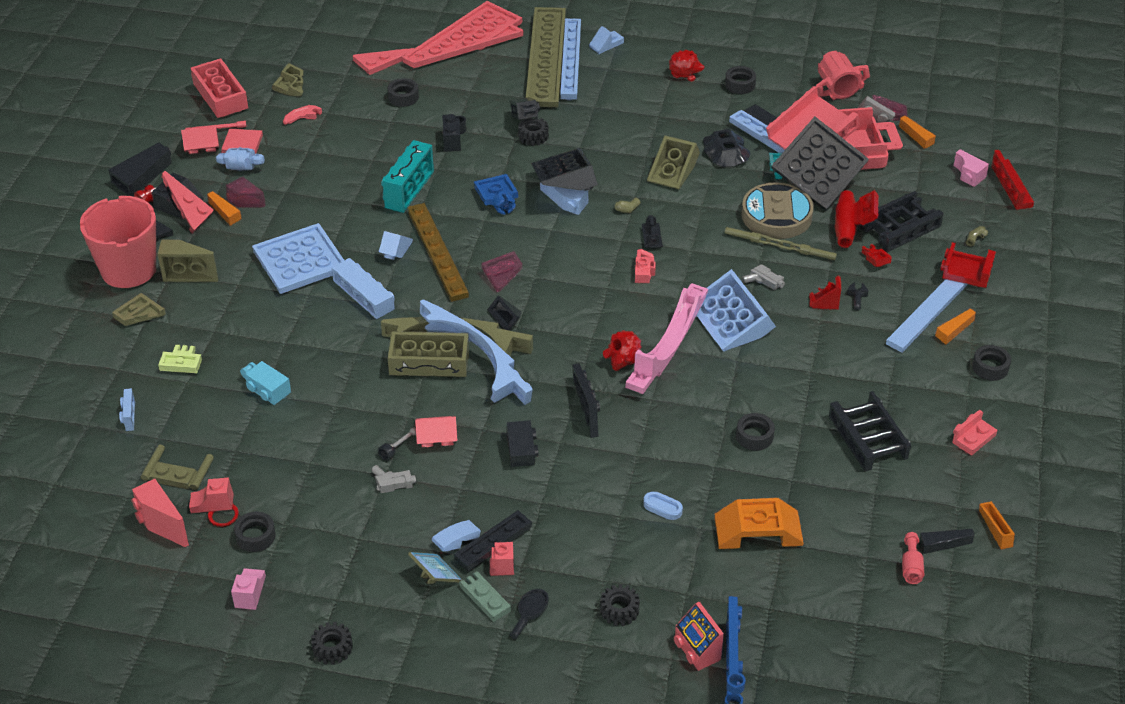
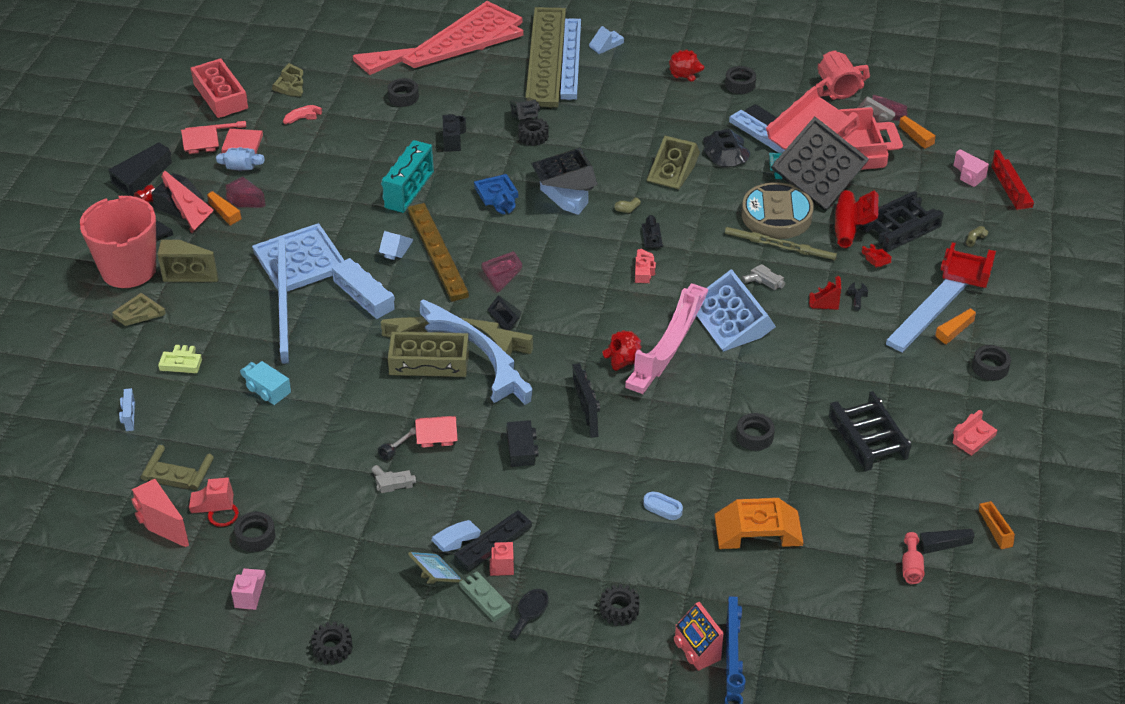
(283, 310): none -> light blue tile

